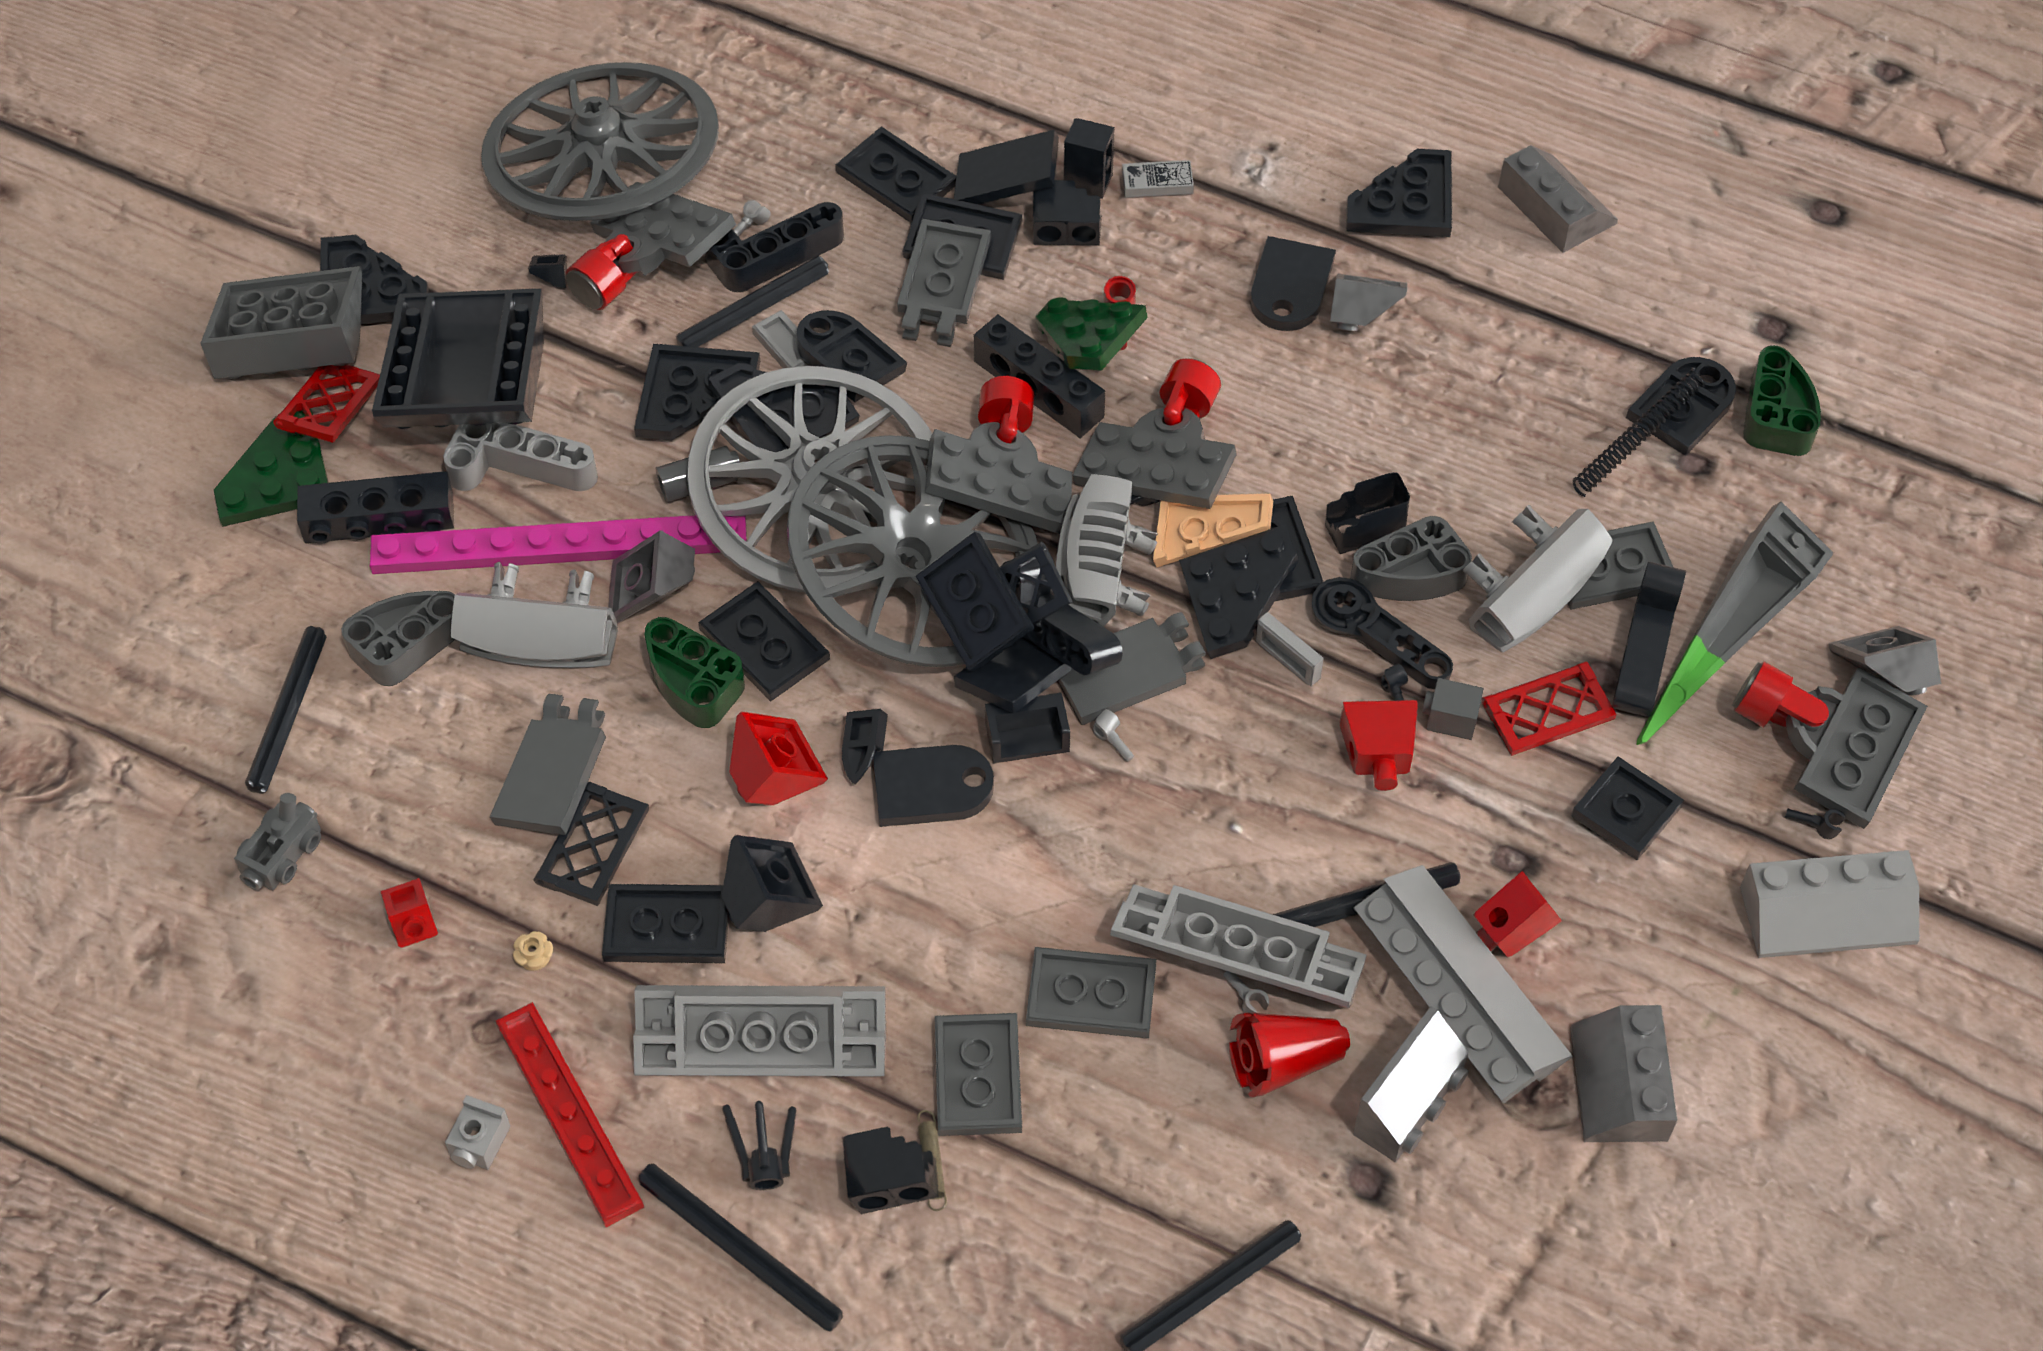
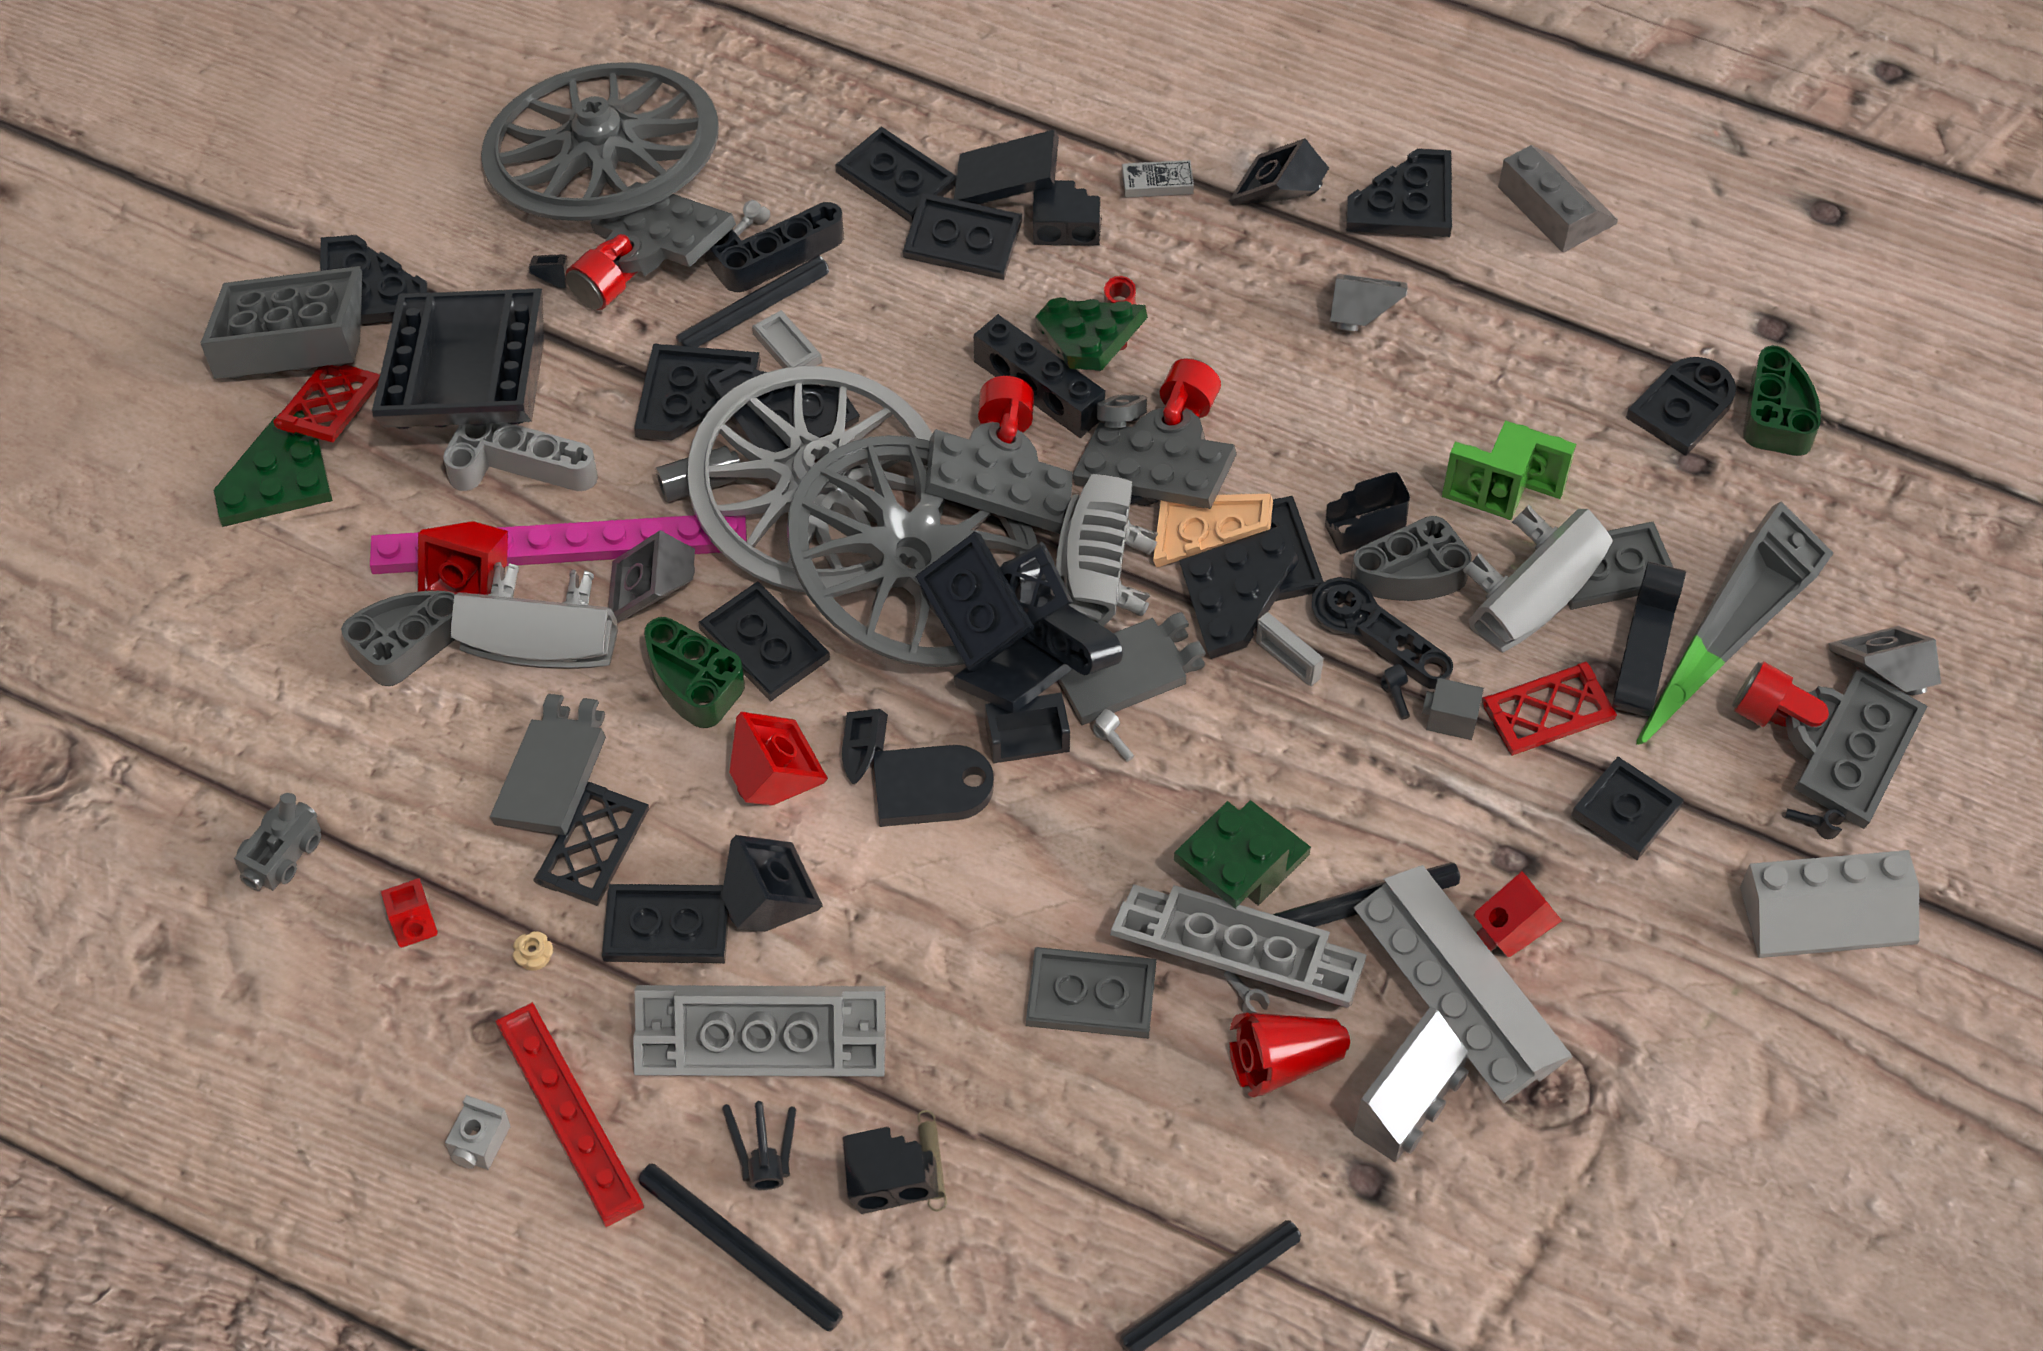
(285, 710): black axle -> none
(375, 507): black brick -> none
(460, 557): none -> red slope
(846, 347): black tile -> none
(942, 278): dark grey tile -> none
(978, 1074): dark grey tile -> none
(1089, 156): black panel -> none
(1121, 408): none -> dark grey plate
(1242, 853): none -> dark green bracket
(1282, 175): none -> black slope
(1292, 279): black tile -> none
(1380, 738): red torso -> none
(1517, 462): none -> bright green bracket
(1624, 1075): flat silver slope -> none
(1639, 430): black piece -> none

